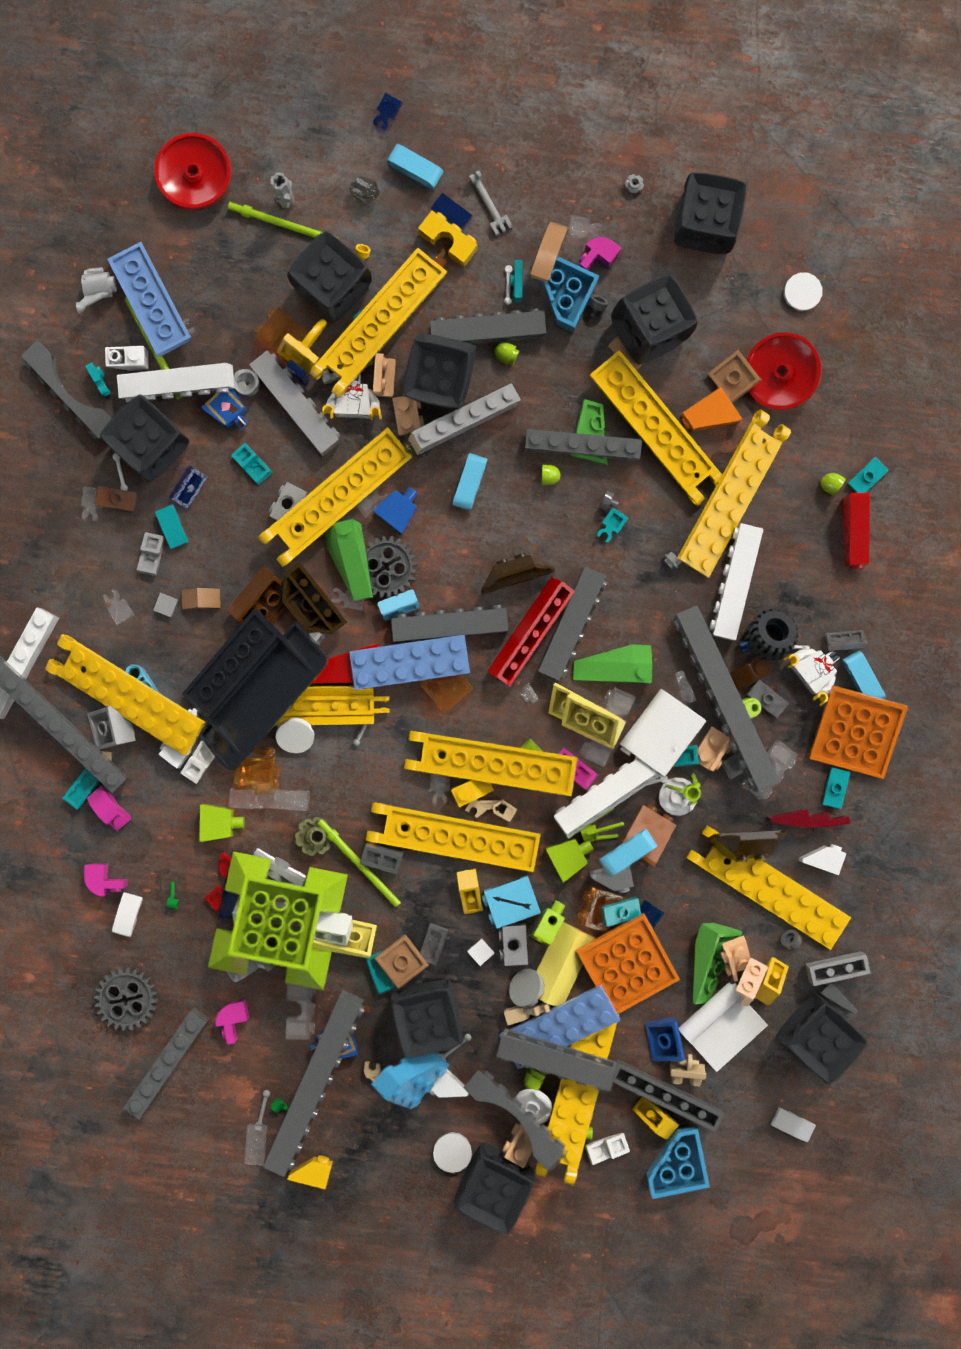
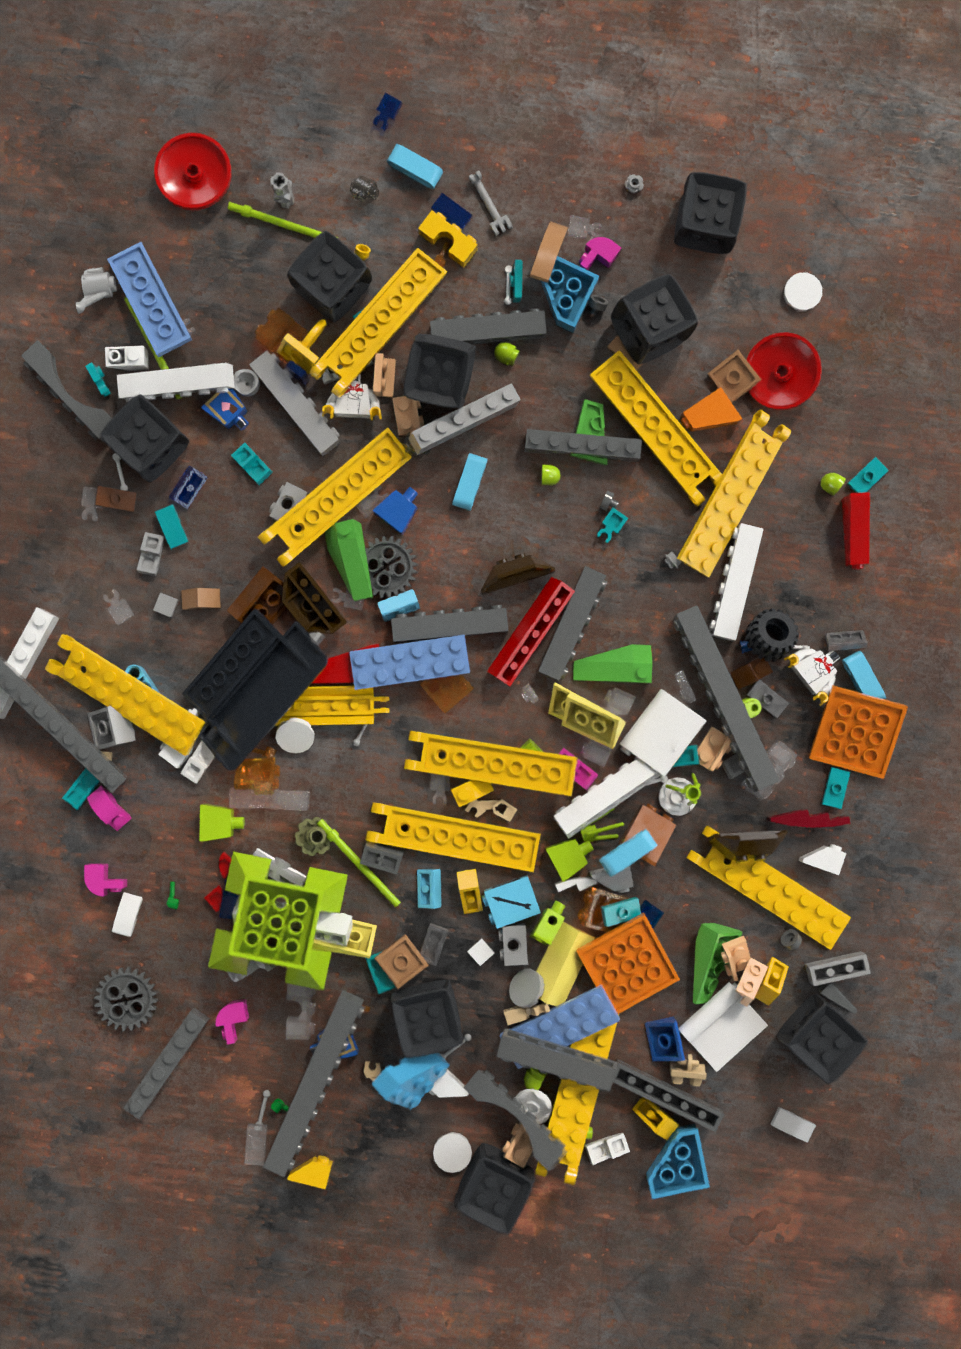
(429, 888): none -> medium azure slope
(581, 882): none -> white slope

